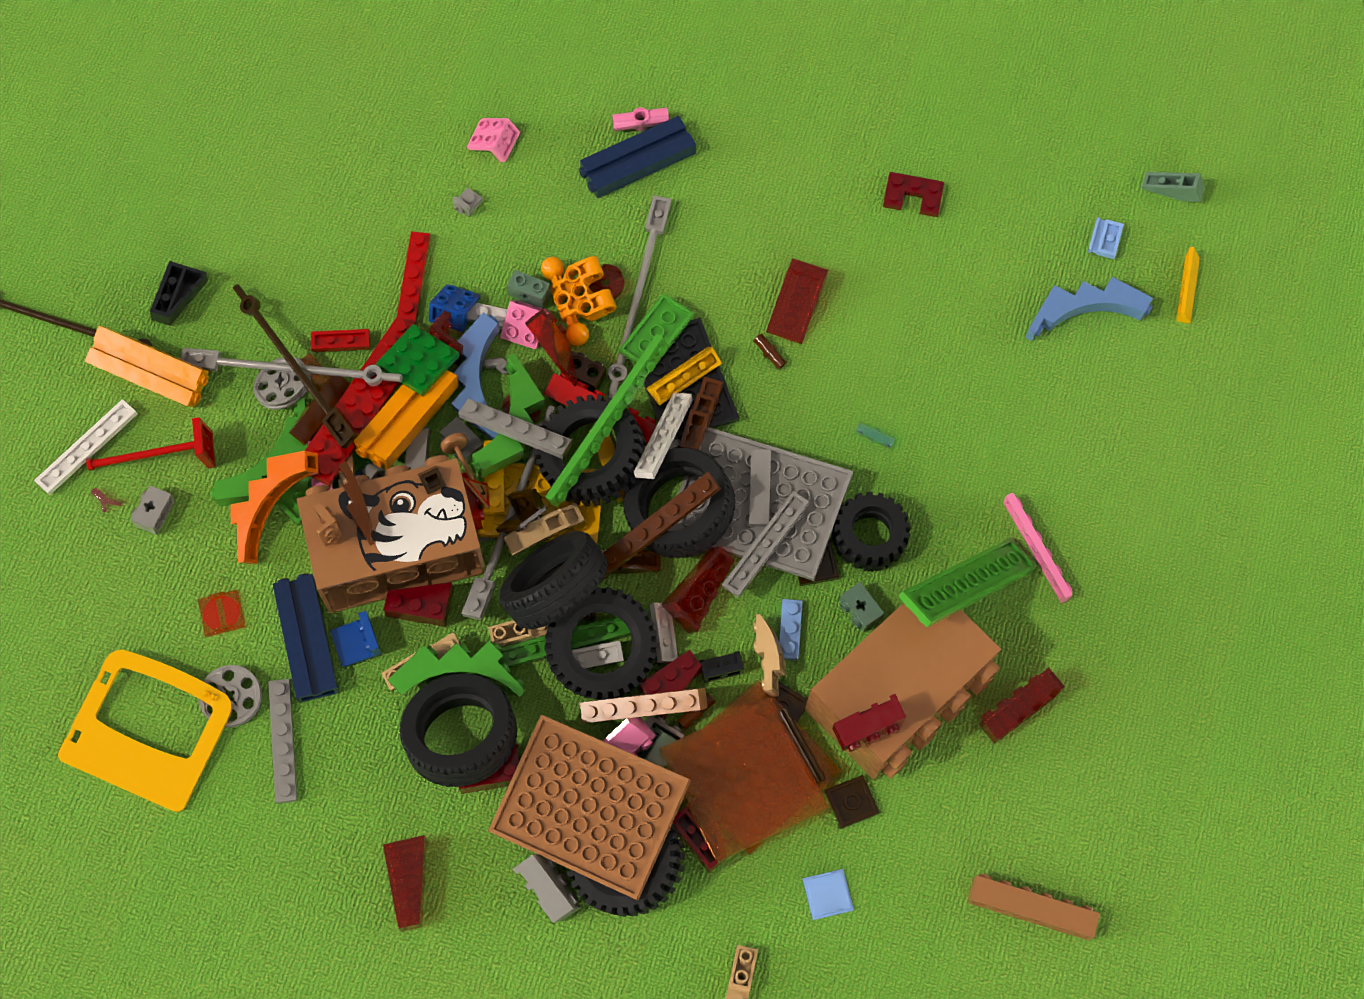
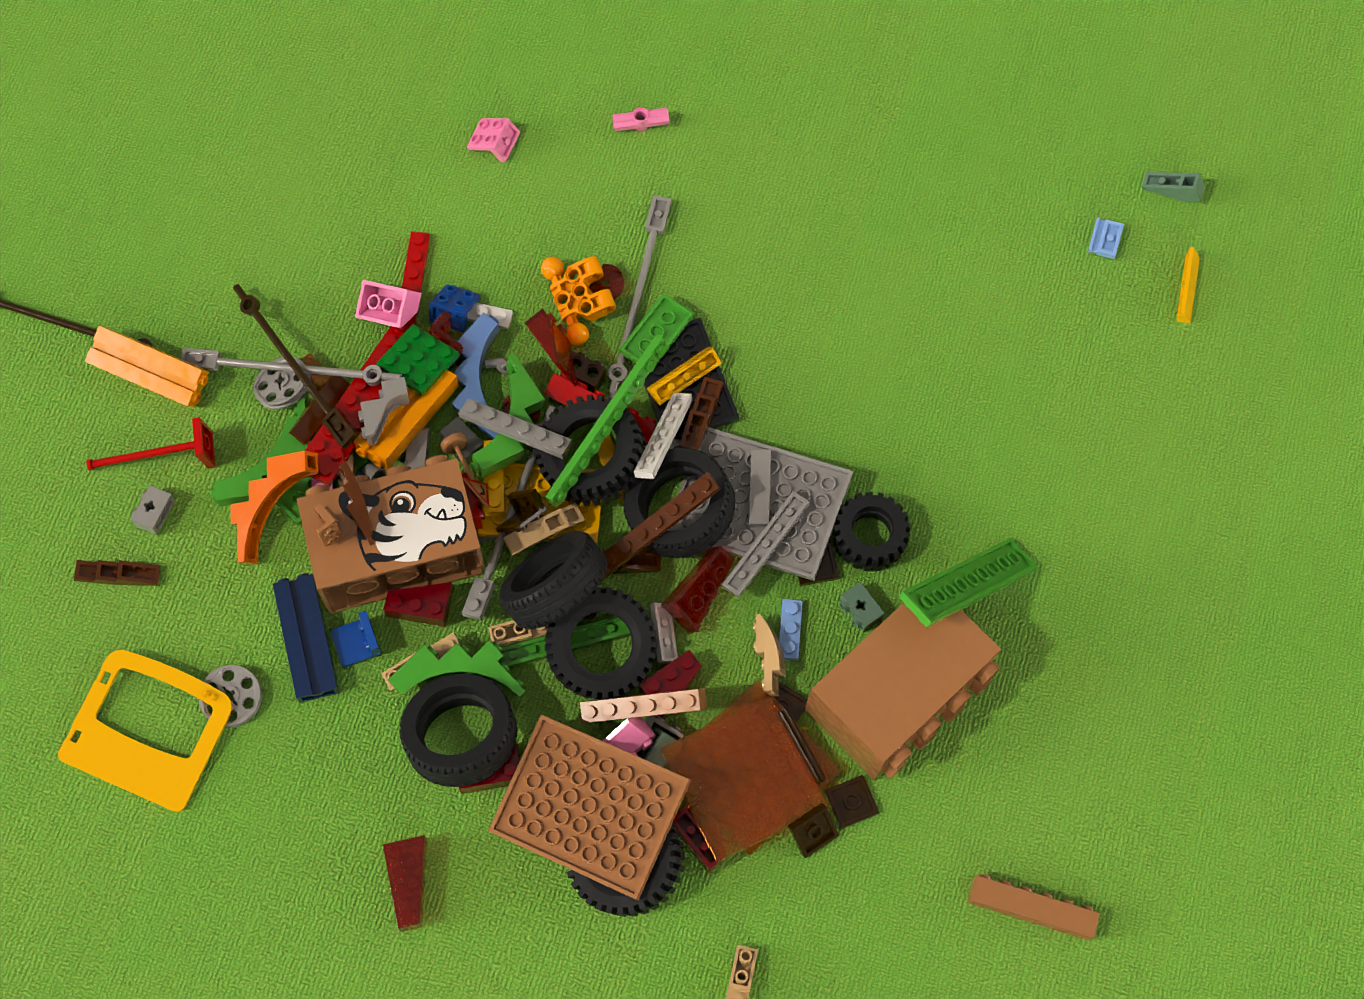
(85, 447): white plate -> none
(104, 499): bar -> none
(117, 573): none -> reddish brown slope
(176, 291): black wedge -> none
(221, 613): clear orange piece -> none
(282, 741): light grey plate -> none
(340, 340): red plate -> none
(375, 412): none -> light grey arch
(387, 304): none -> bright pink slope
(431, 479): dark brown slope -> none
(467, 202): light grey bracket -> none
(514, 324): bright pink bracket -> none
(529, 289): sand green brick -> none
(549, 886): light grey wedge -> none
(599, 655): white plate -> none
(637, 157): dark blue brick -> none
(690, 716): reddish brown pin -> none
(722, 667): black hinge -> none
(769, 351): reddish brown pin -> none
(797, 301): clear red slope -> none
(813, 830): none -> dark brown tile
(828, 894): light blue piece -> none
(869, 724): dark red wedge -> none
(875, 435): clear light blue pin -> none
(903, 184): dark red plate -> none
(1021, 705): clear red wedge -> none
(1034, 541): bright pink plate -> none
(1115, 298): medium blue arch -> none

